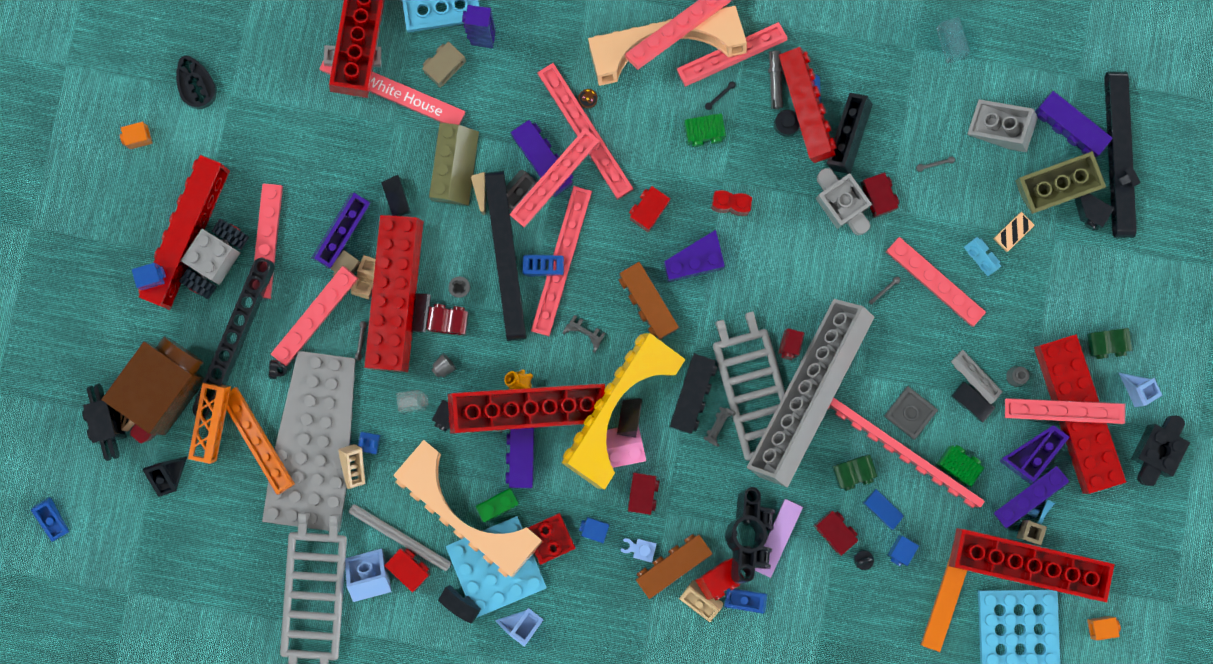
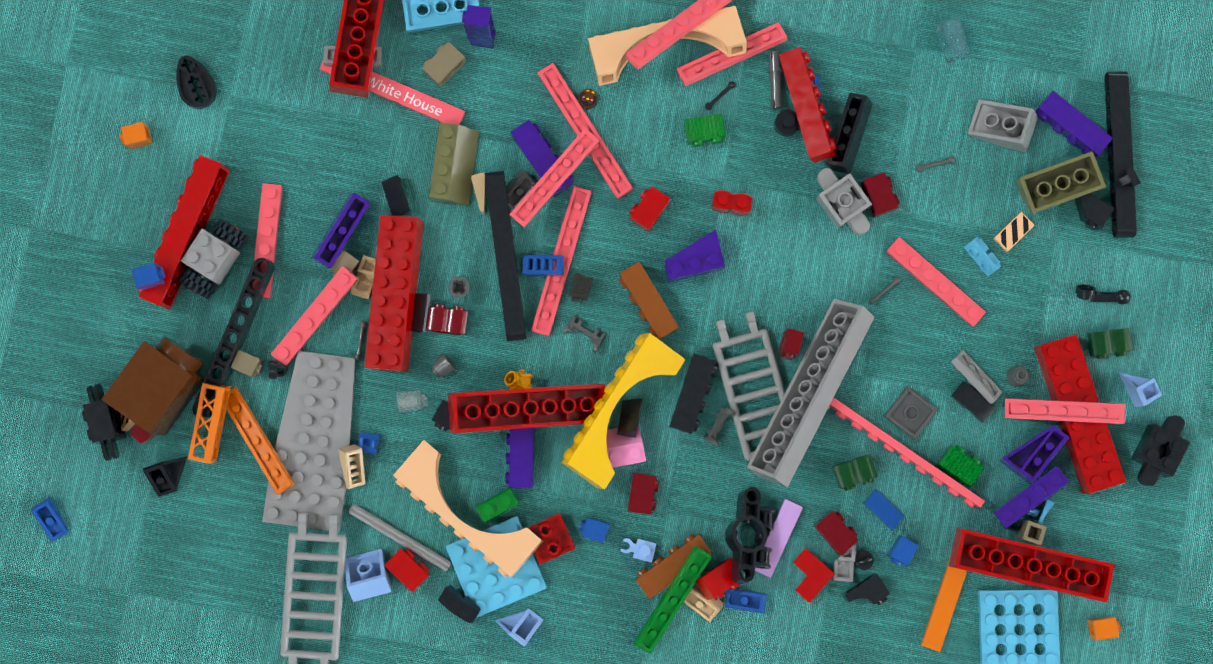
(247, 364): none -> dark tan brick
(580, 288): none -> clear smoke brick
(672, 599): none -> green tile
(817, 575): none -> red tile
(844, 566): none -> light grey slope
(869, 588): none -> black arch
(1088, 292): none -> black piece

